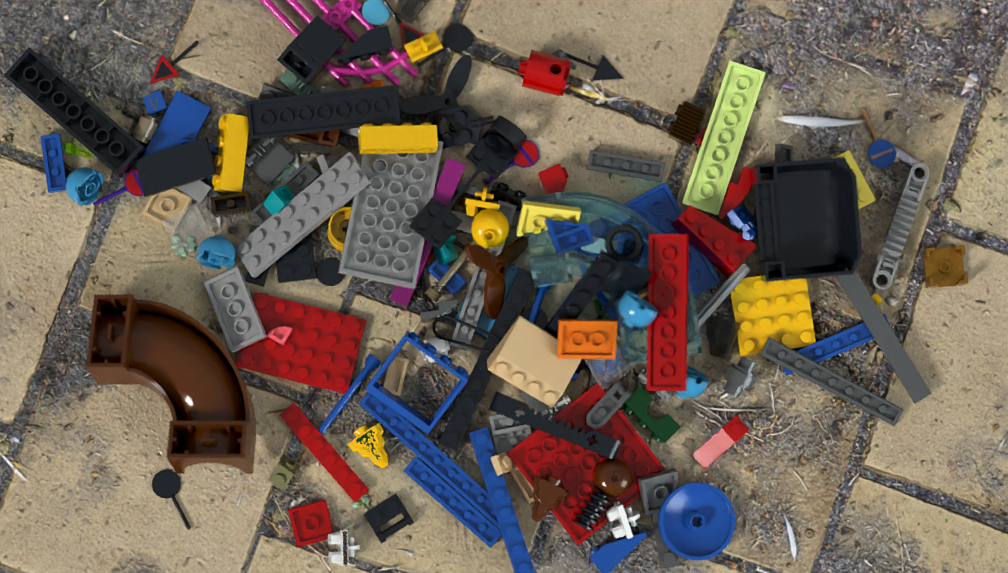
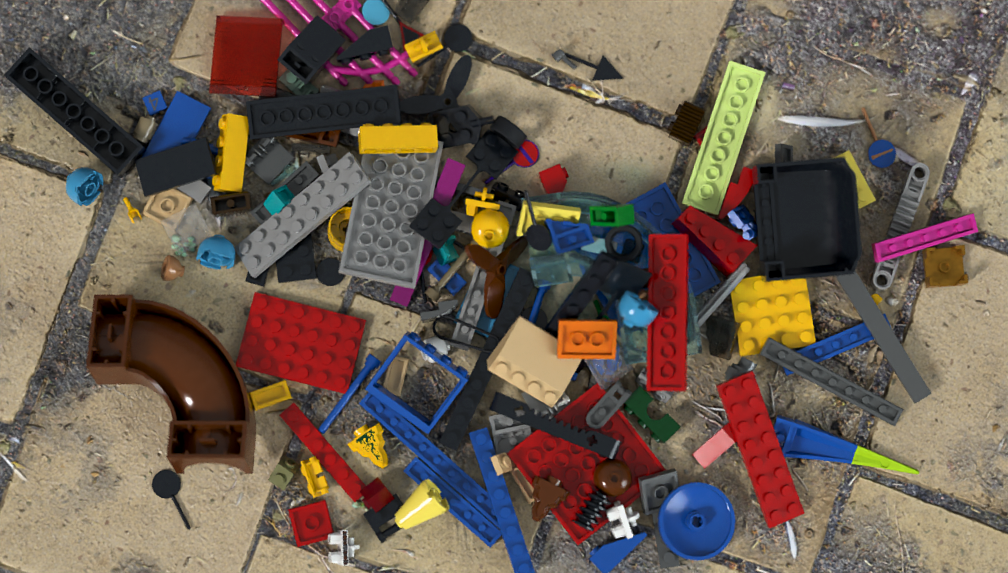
(54, 162): blue plate -> none
(70, 149): clear neon green hand -> none
(132, 184): piece -> none
(132, 211): none -> yellow hand
(165, 69): piece -> none
(171, 268): none -> medium nougat brick
(235, 309): light grey plate -> none
(246, 56): none -> clear red door
(270, 395): none -> yellow tile
(280, 334): coral tile -> none
(315, 485): none -> yellow hinge
(376, 495): none -> dark red brick
(421, 506): none -> light yellow cone
(537, 234): none -> black piece
(545, 72): red cylinder -> none
(612, 215): none -> green slope
(625, 166): dark grey plate -> none
(695, 384): dark azure cylinder -> none
(760, 449): none -> red plate
(809, 442): none -> blue plate
(924, 237): none -> dark pink plate

